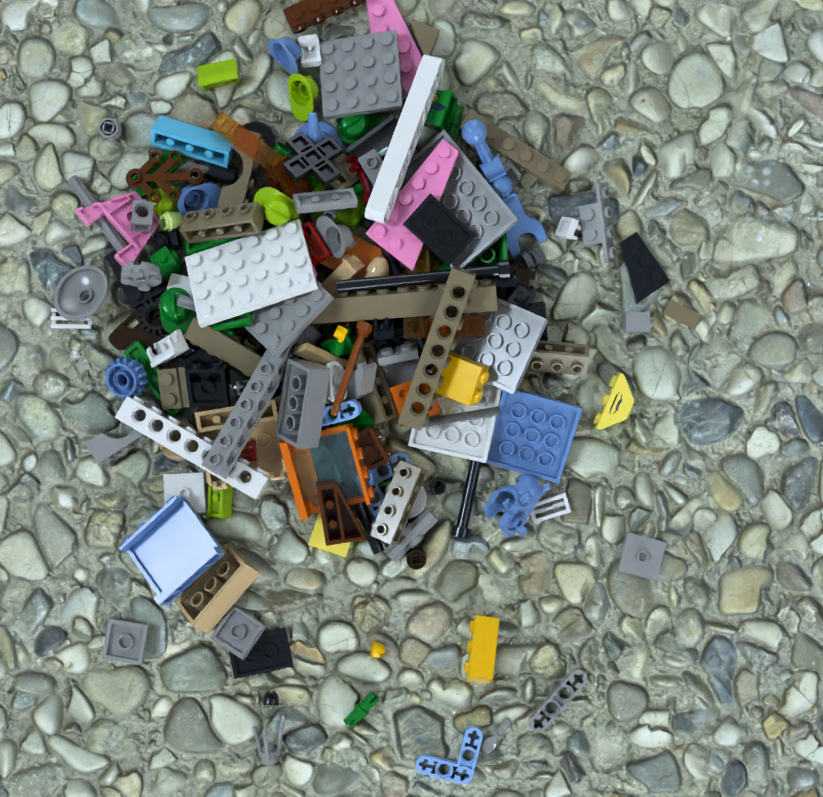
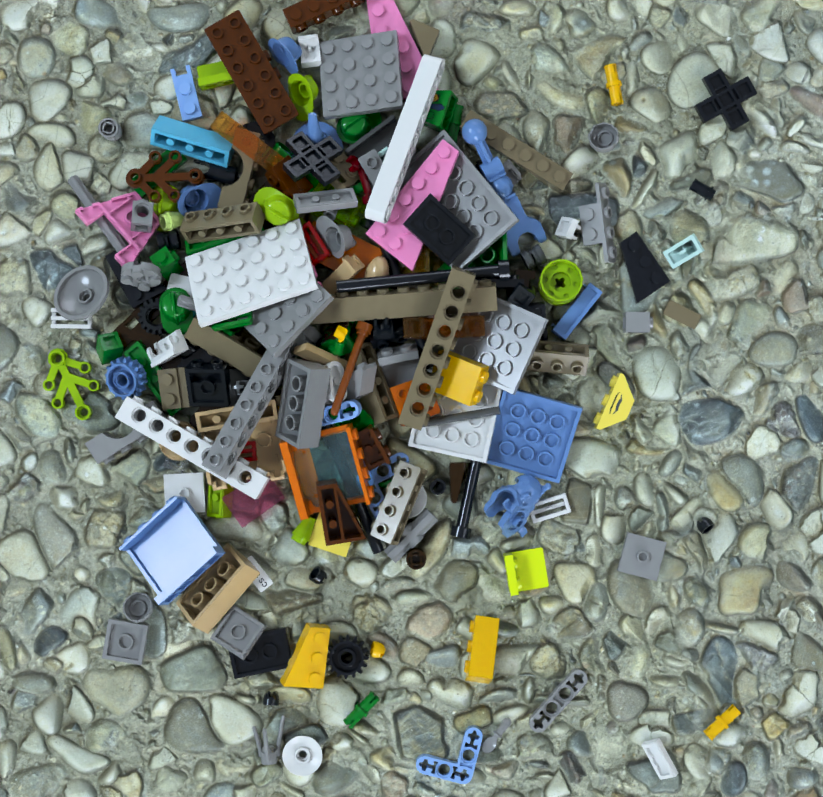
(69, 381): none -> lime plant
(109, 347): none -> green panel
(138, 607): none -> light grey hair
(187, 95): none -> light blue hinge
(247, 508): none -> clear pink piece
(252, 72): none -> reddish brown bracket
(262, 581): none -> white sticker
(302, 765): none -> white dish
(303, 531): none -> lime cone
(309, 659): none -> yellow wedge
(317, 575): none -> black hinge
(342, 666): none -> black gear
(456, 473): none -> dark brown slope
(525, 570): none -> neon yellow bracket
(558, 271): none -> lime wheel
(576, 311): none -> medium blue container
(603, 137): none -> light grey hair
(613, 84): none -> yellow pin
(659, 759): none -> white plate
(683, 251): none -> light aqua slope
(702, 189): none -> black pin
(705, 526): none -> black hinge
(721, 722): none -> yellow pin
(725, 99): none -> black plate

